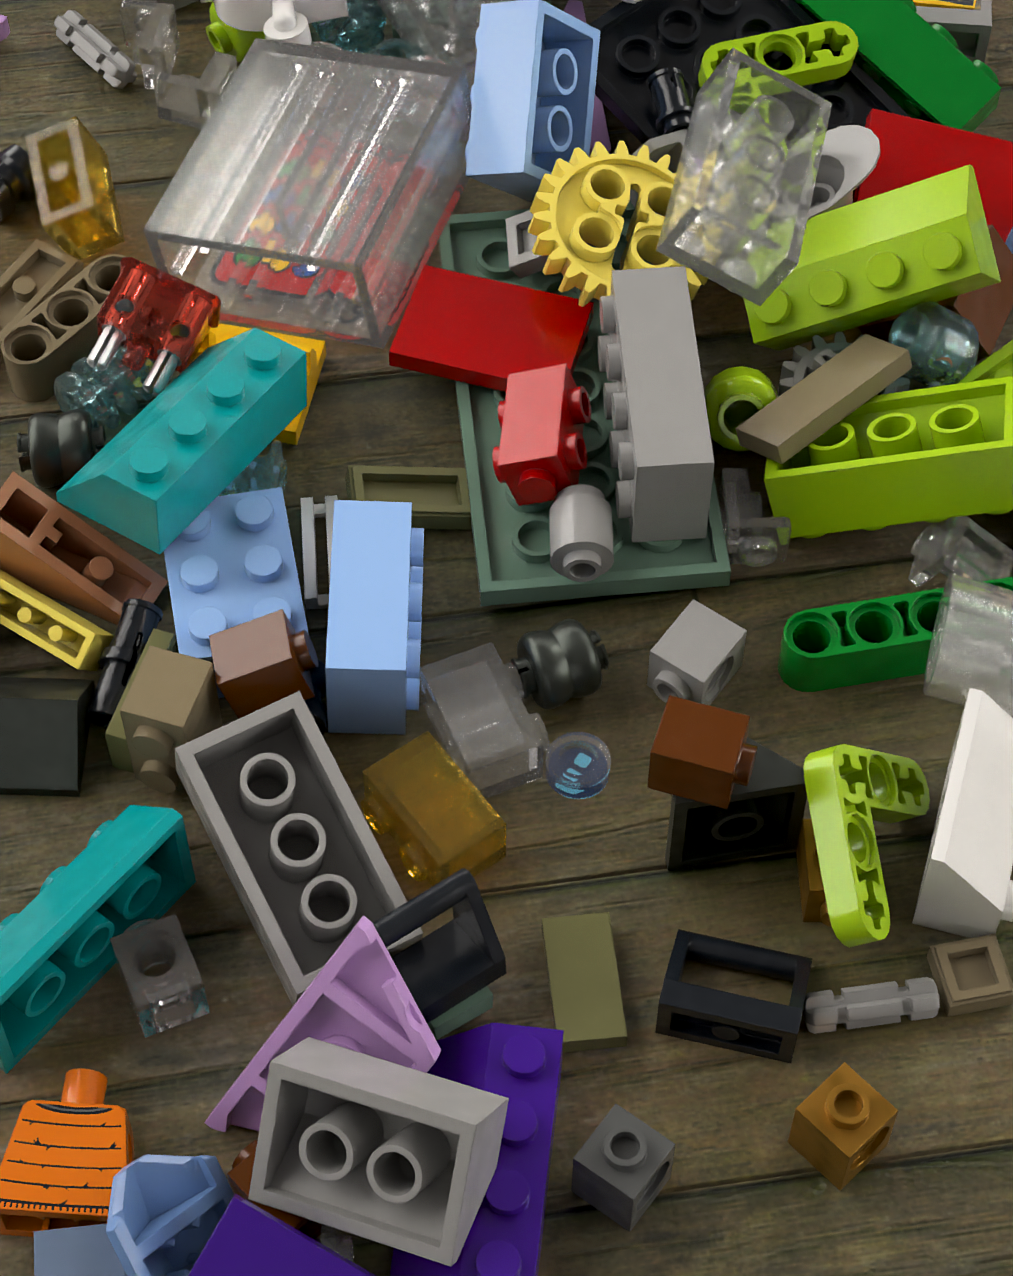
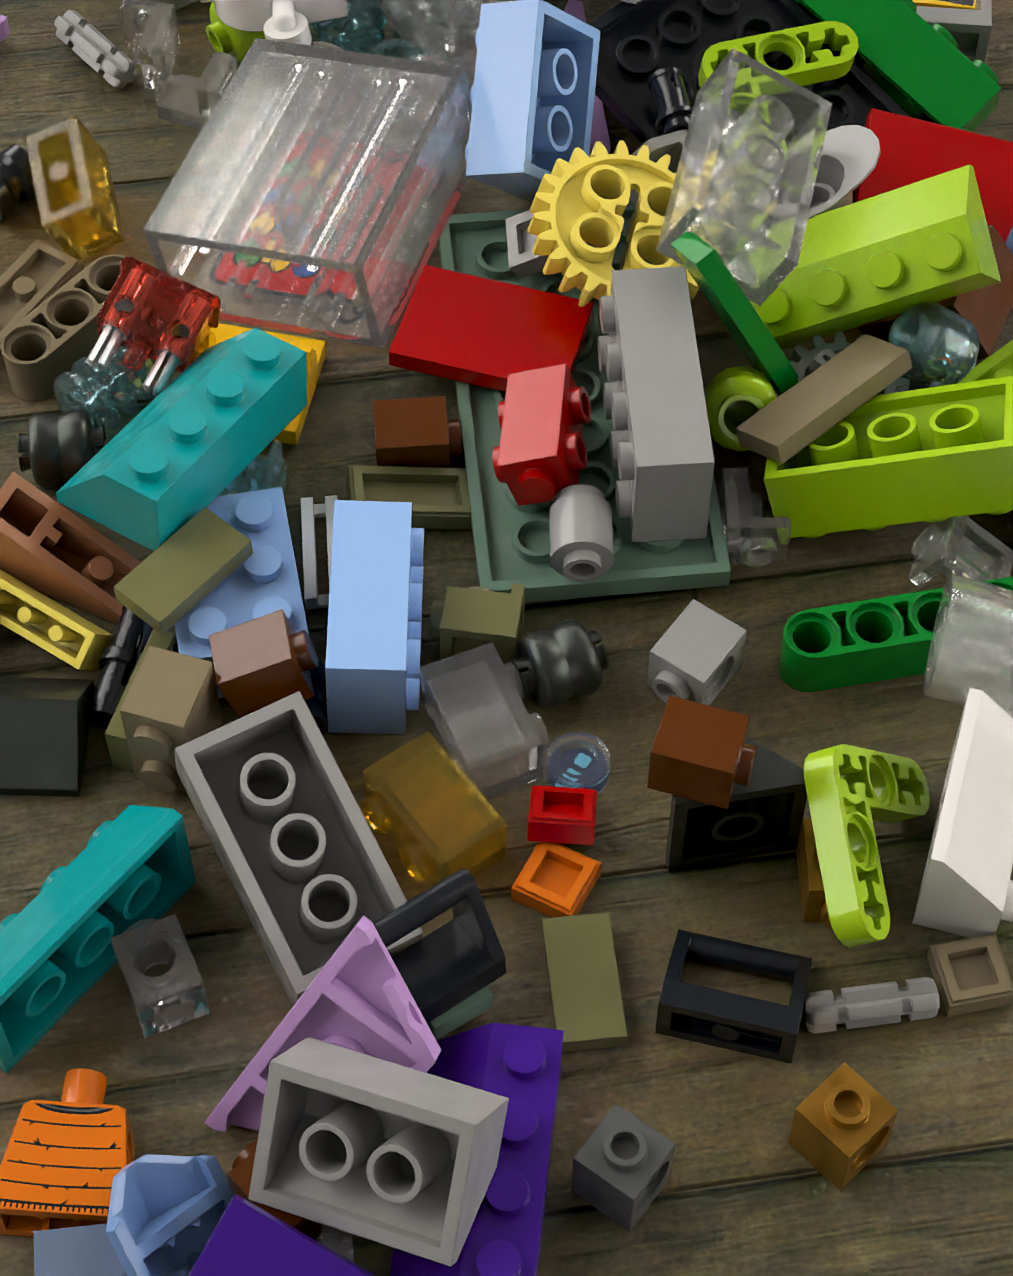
(183, 570): none -> olive tile
(415, 432): none -> reddish brown brick
(478, 617): none -> olive brick
(556, 880): none -> orange tile
(562, 815): none -> red tile
(735, 310): none -> green tile

